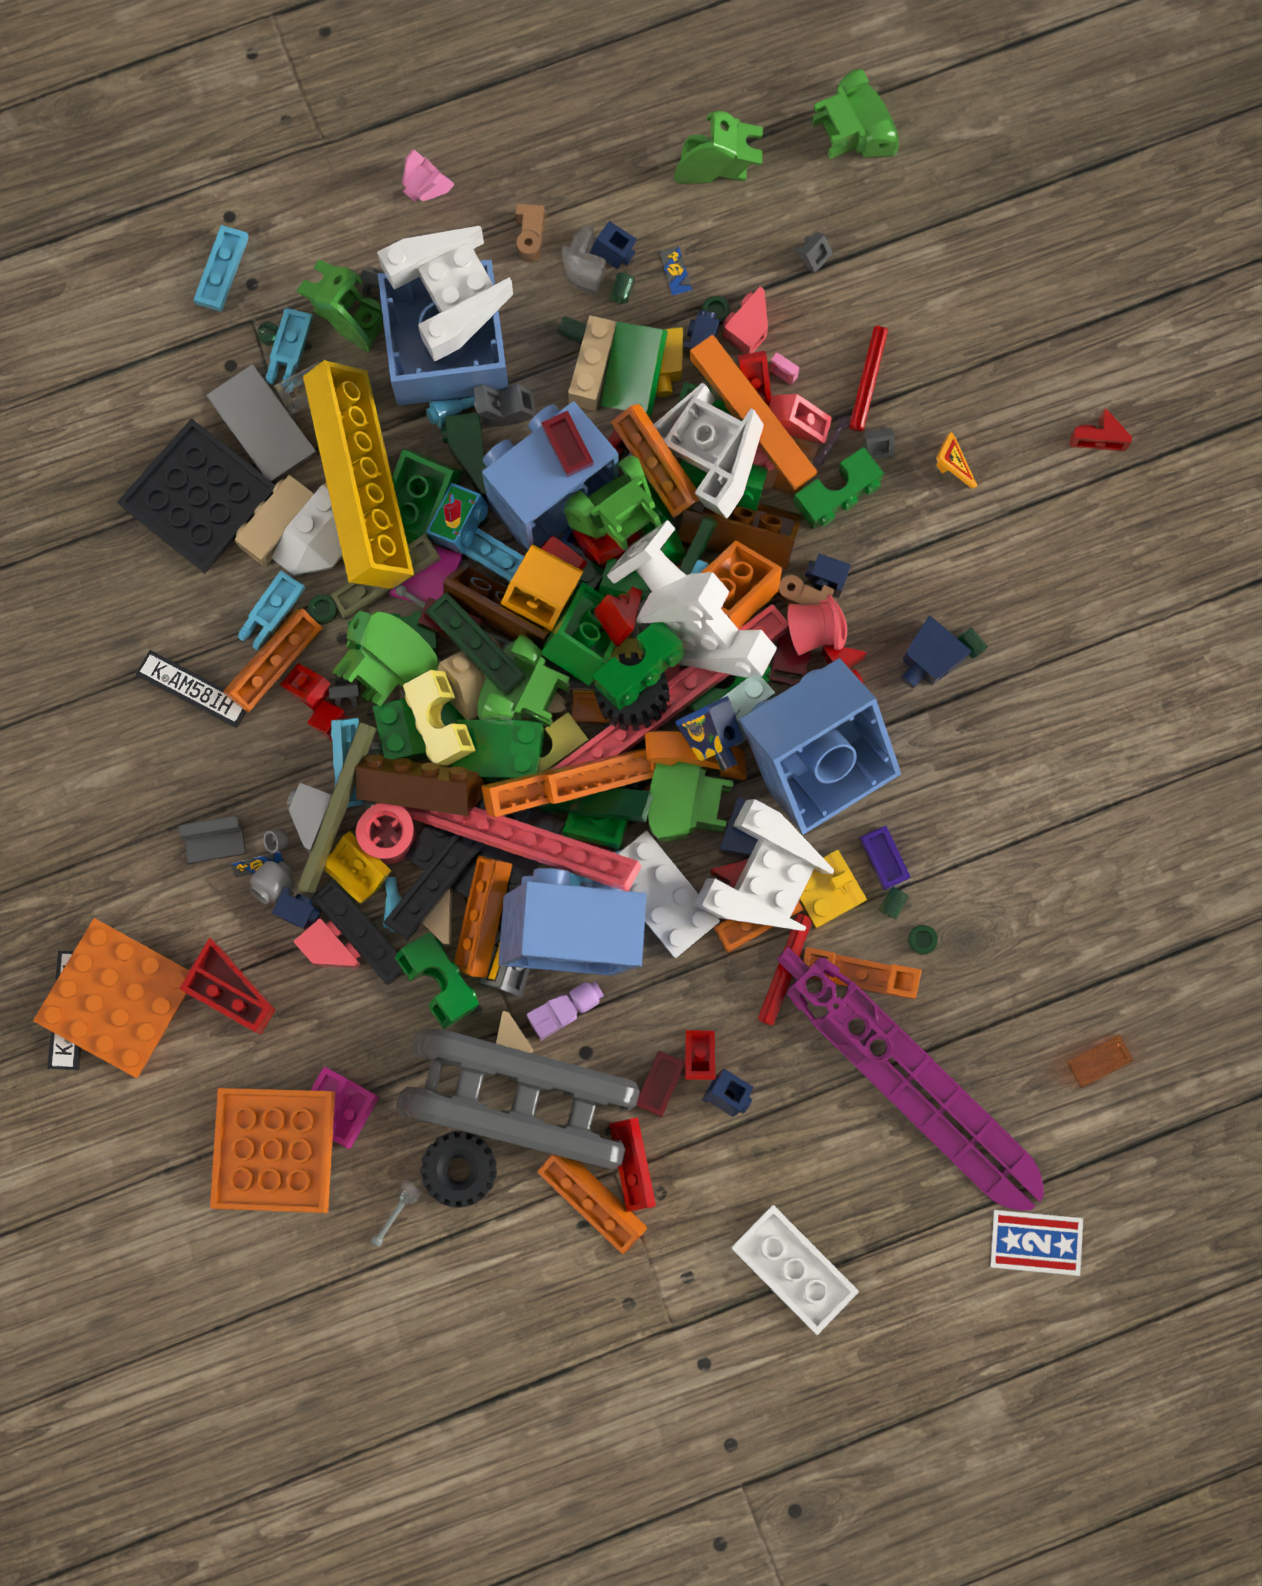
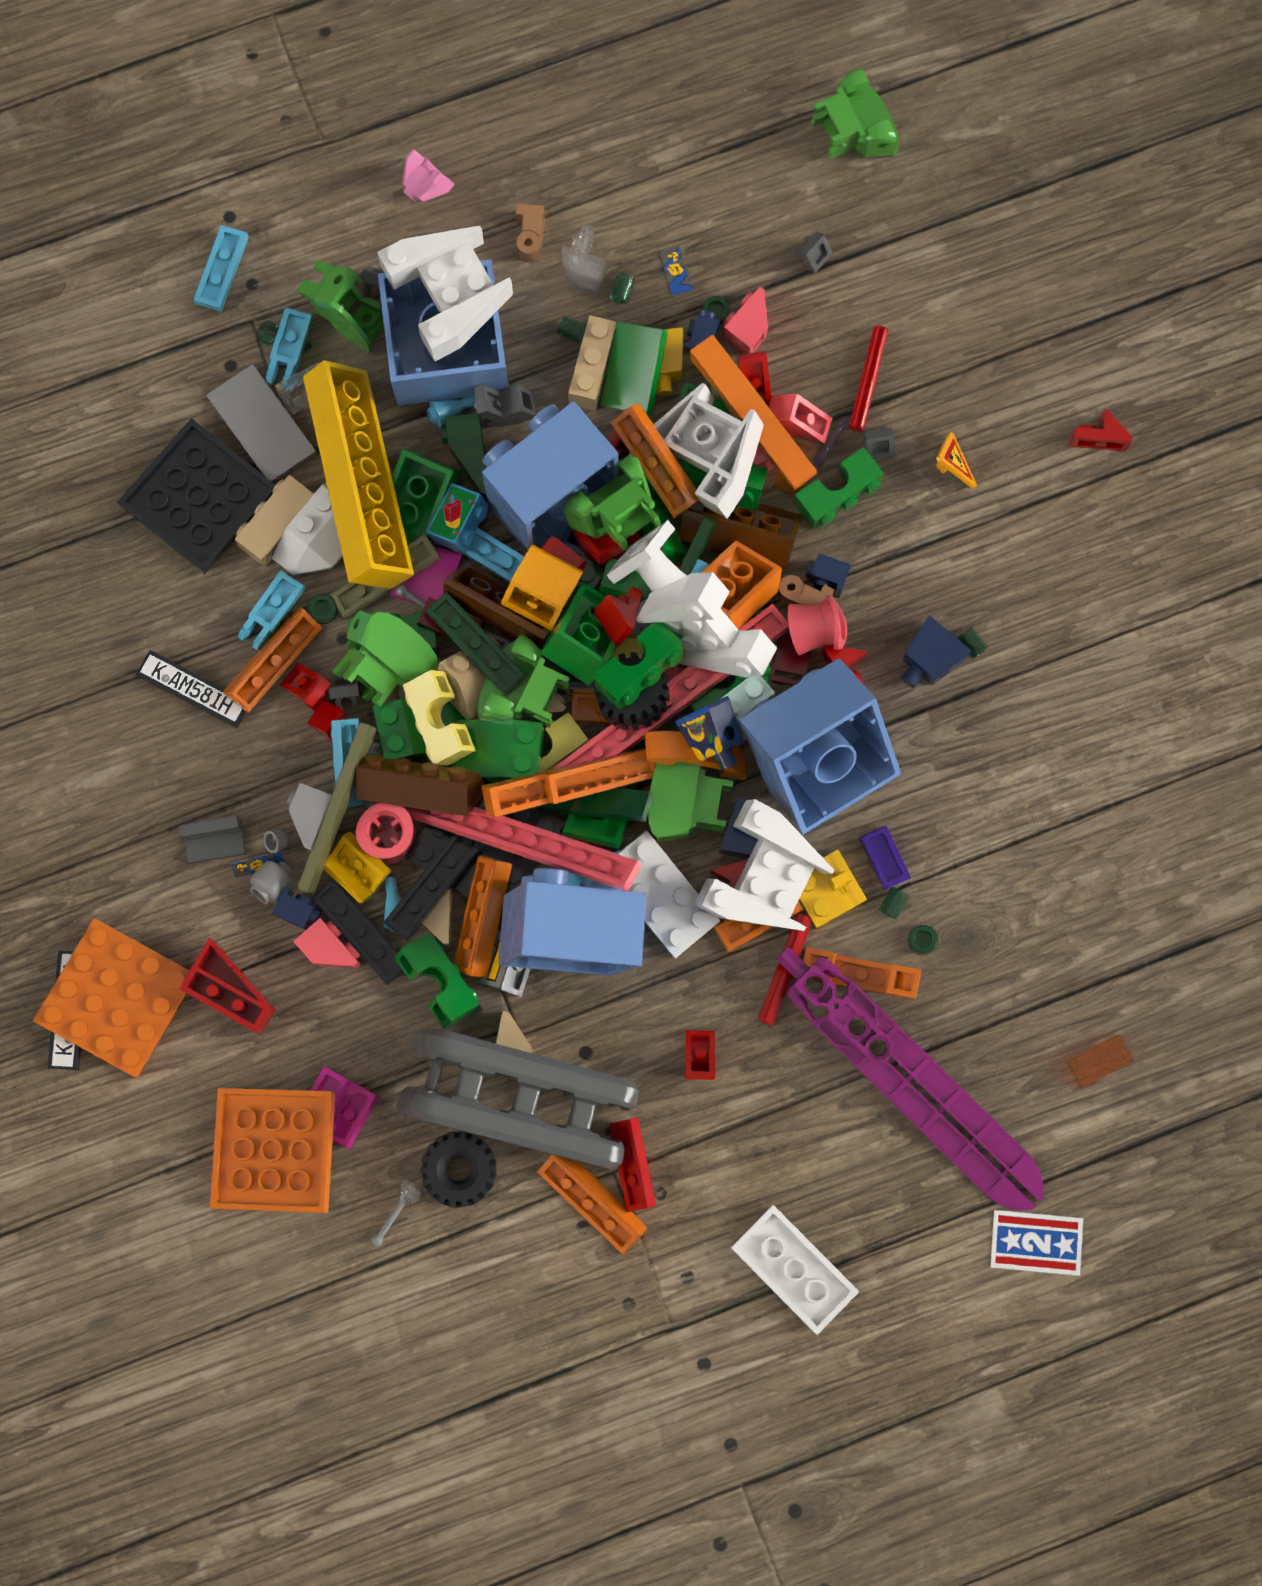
(564, 1009): lavender piece -> none
(567, 443): dark red tile -> none
(614, 246): dark blue brick -> none
(660, 1083): dark red tile -> none
(723, 155): bright green piece -> none
(737, 1089): dark blue brick -> none
(784, 368): bright pink tile -> none

